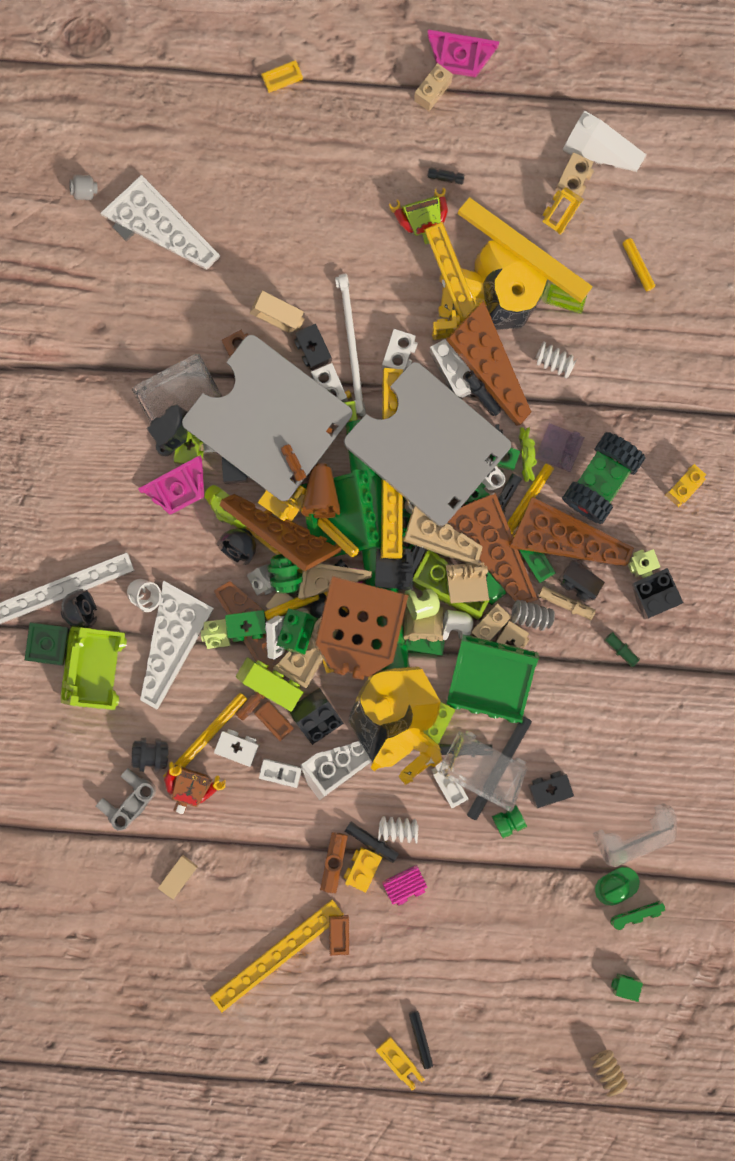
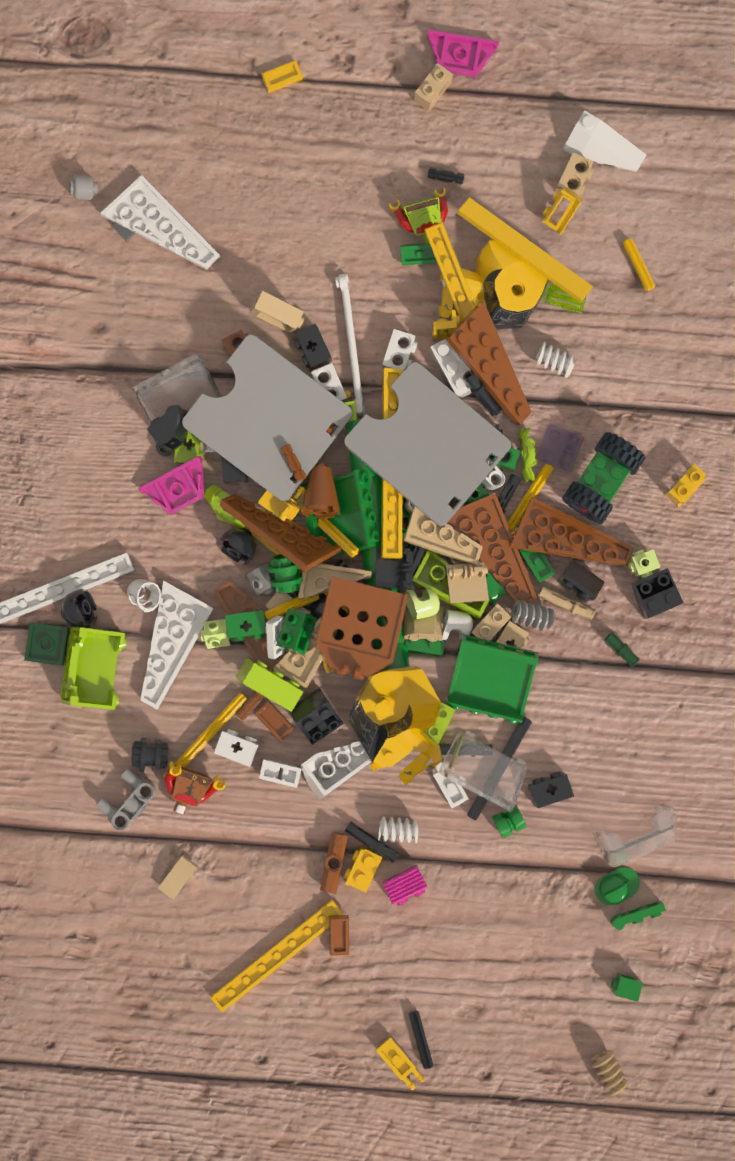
(417, 254): none -> green plate

